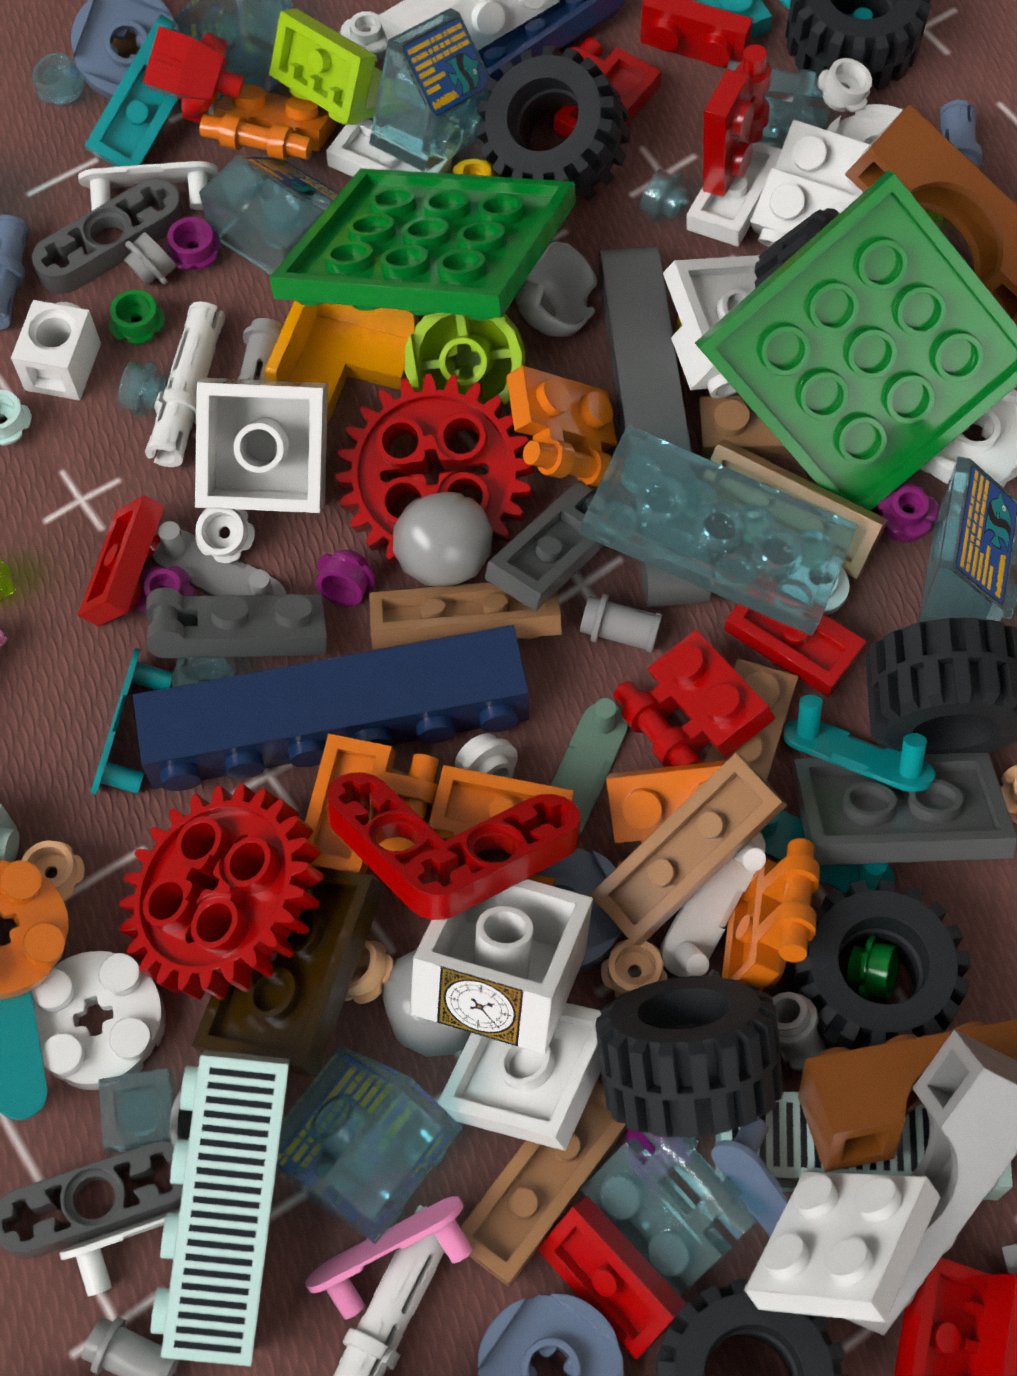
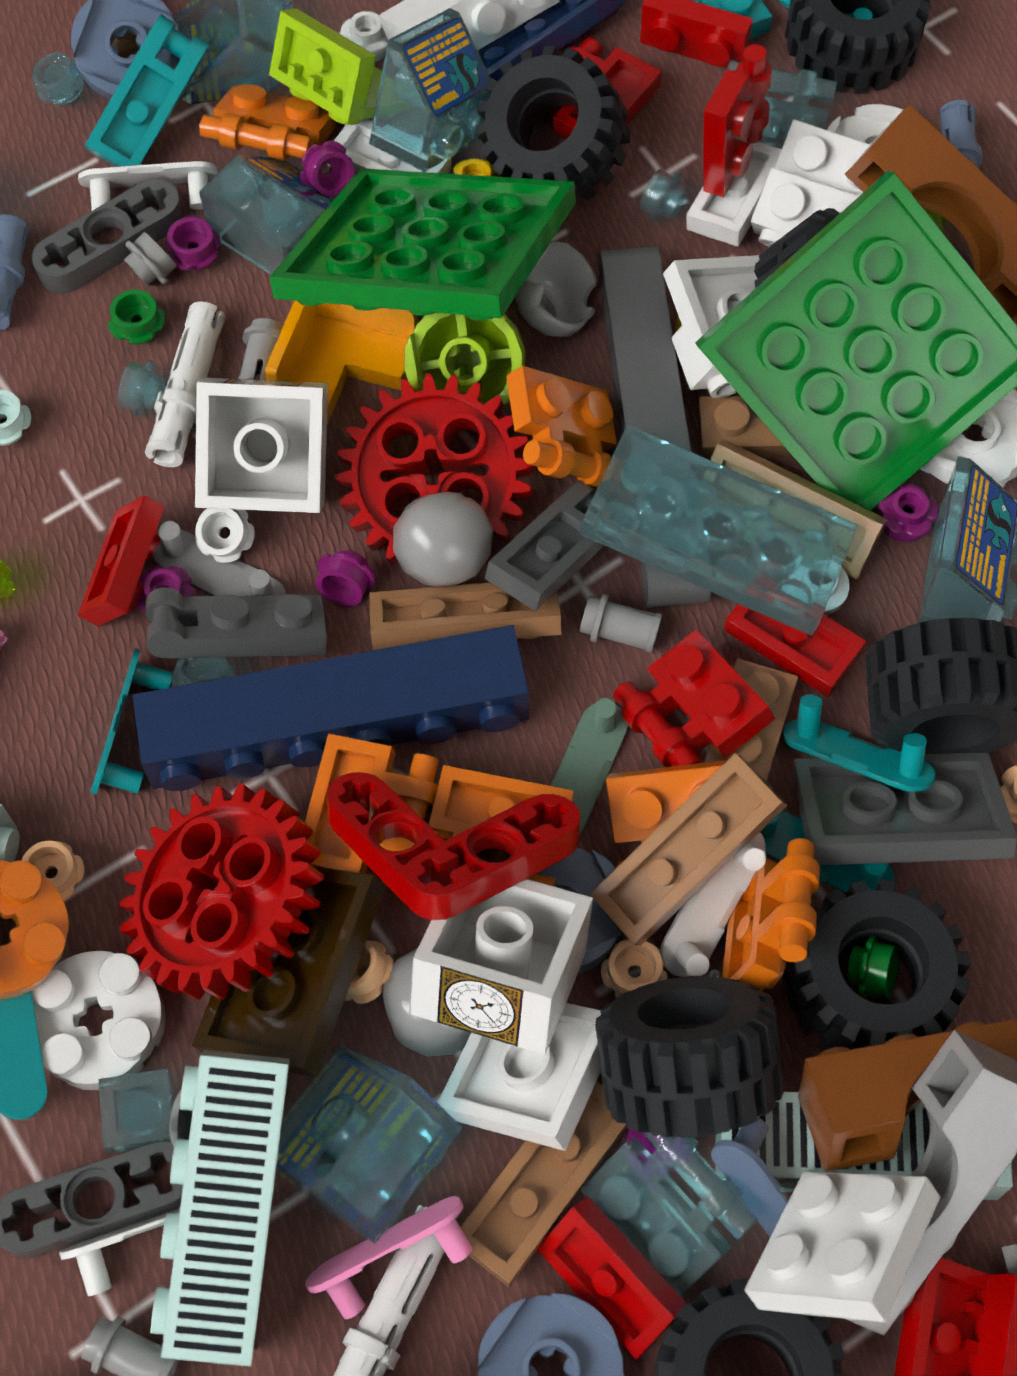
(54, 369): white brick -> none
(191, 71): red piece -> none
(340, 170): none -> magenta plate
(488, 755): white plate -> none
(797, 1029): light grey pin -> none
(845, 85): white plate -> none

